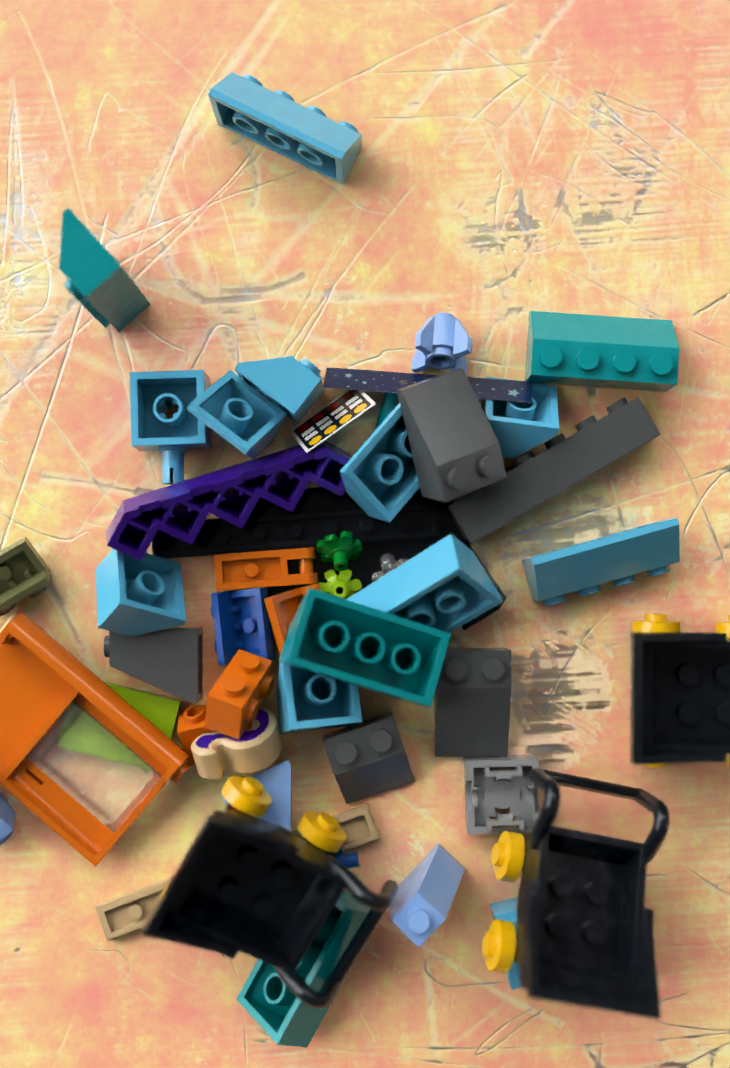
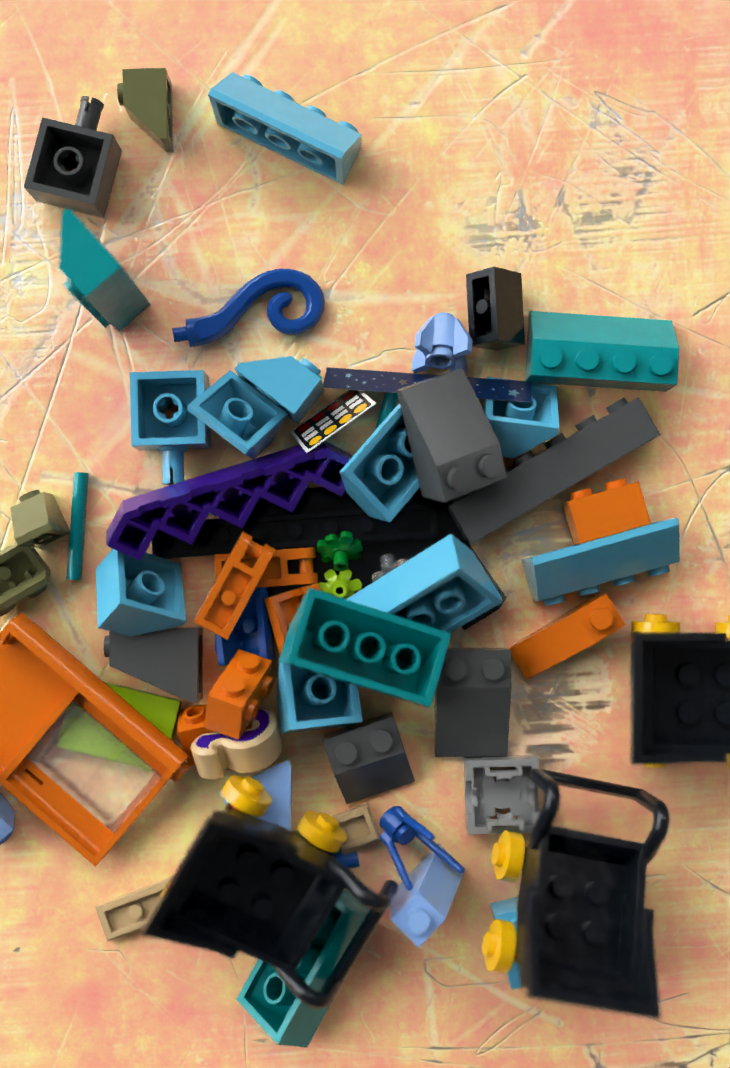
(37, 520): none -> olive slope
(77, 526): none -> teal bar
(79, 148): none -> dark grey brick
(148, 101): none -> olive slope
(213, 327): none -> blue plant
(233, 587): none -> orange plate
(402, 829): none -> blue plant
(495, 308): none -> black brick
(567, 635): none -> orange slope
(605, 512): none -> orange brick

